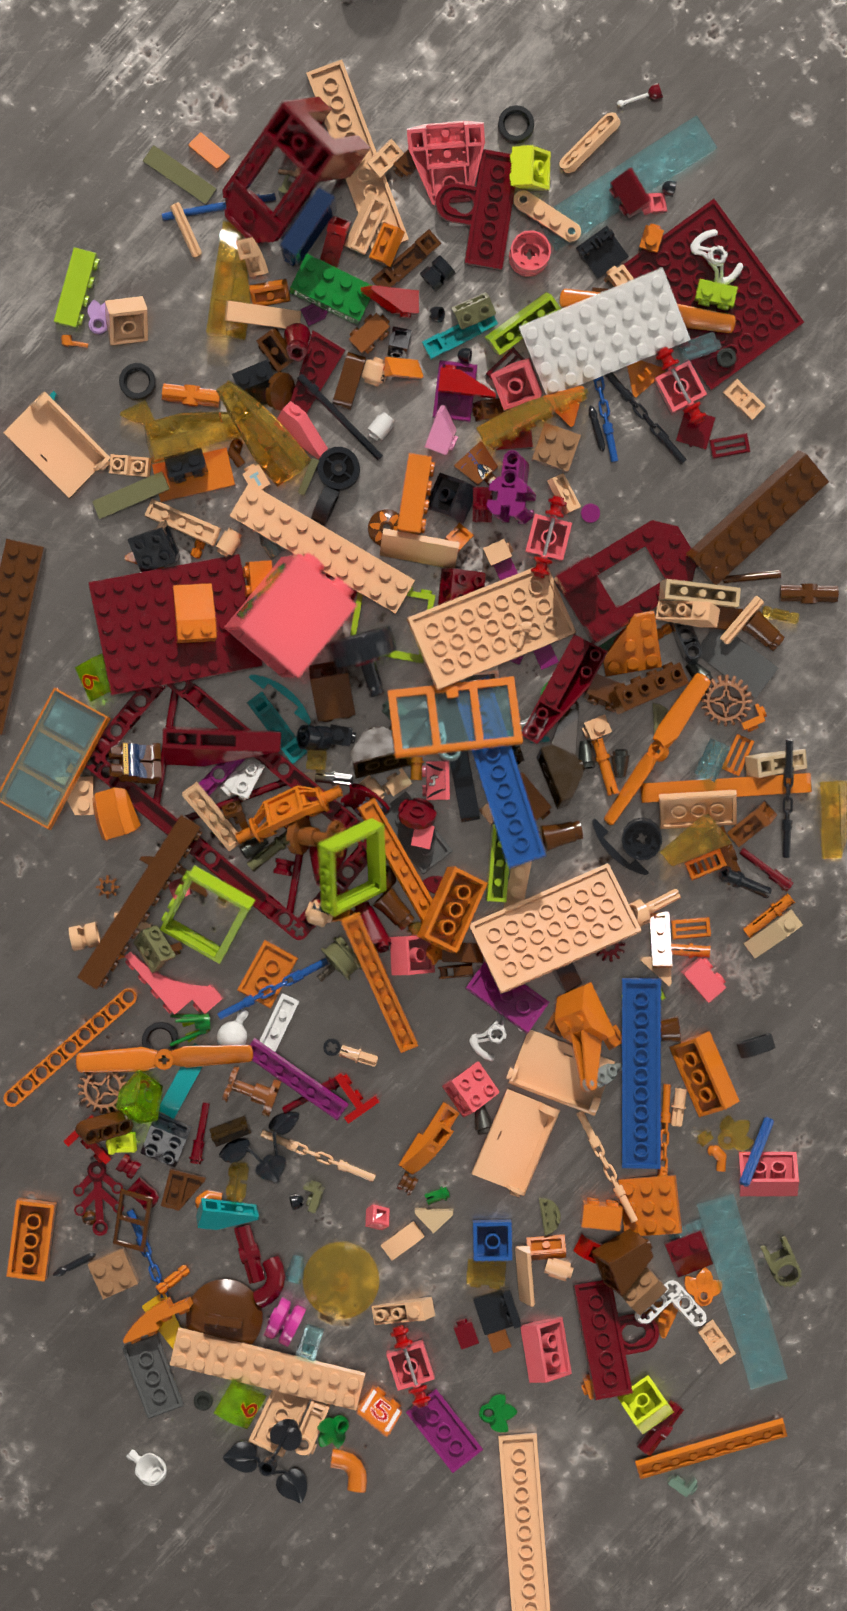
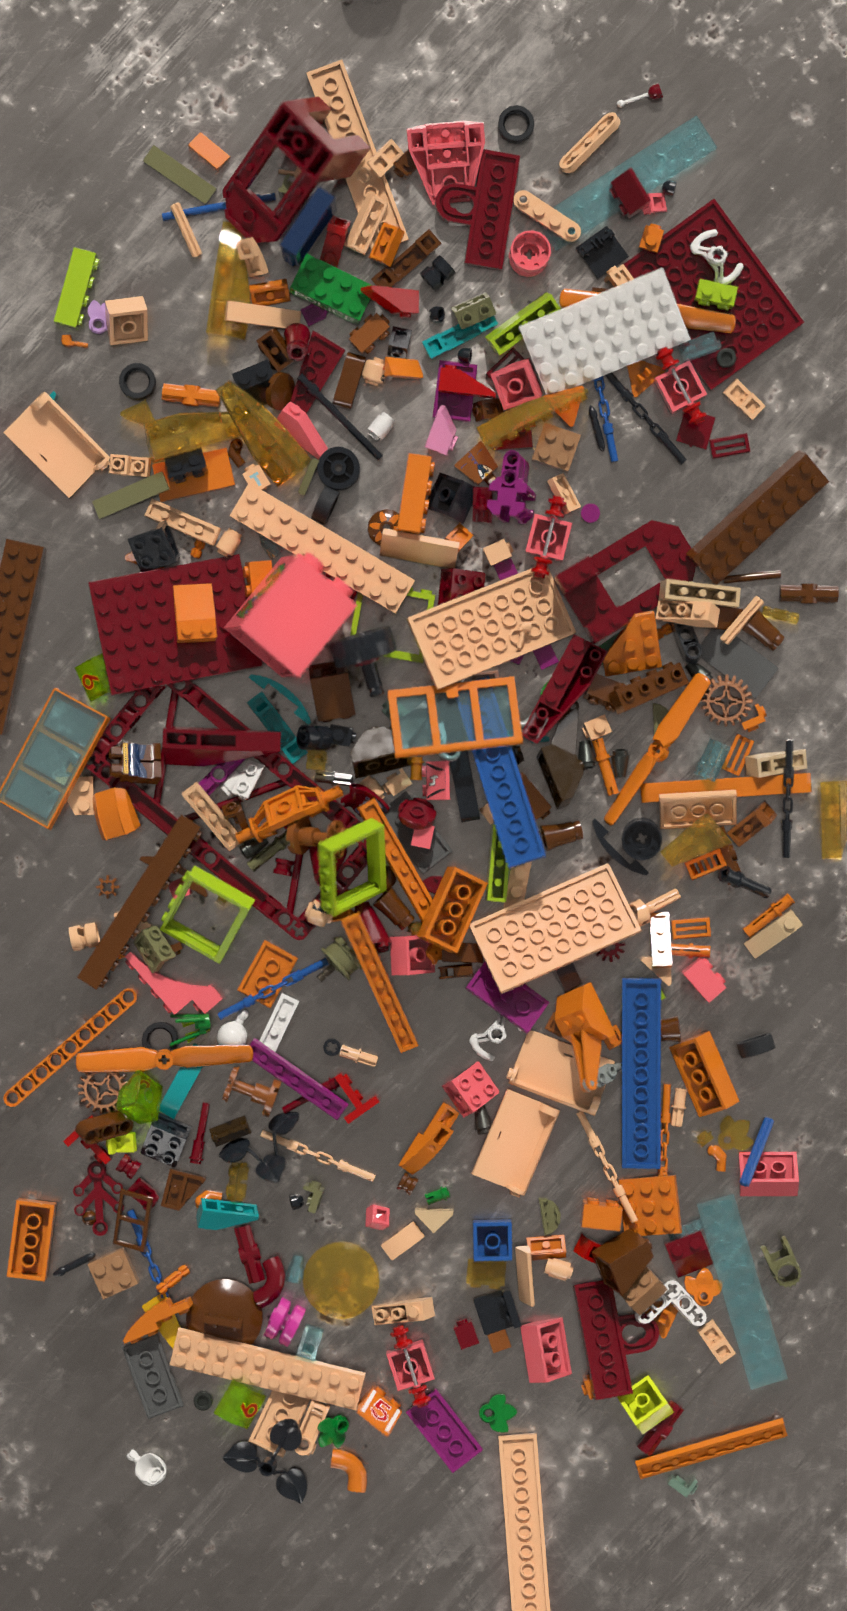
(530, 168): neon yellow brick -> none
(774, 875): dark red pin -> none

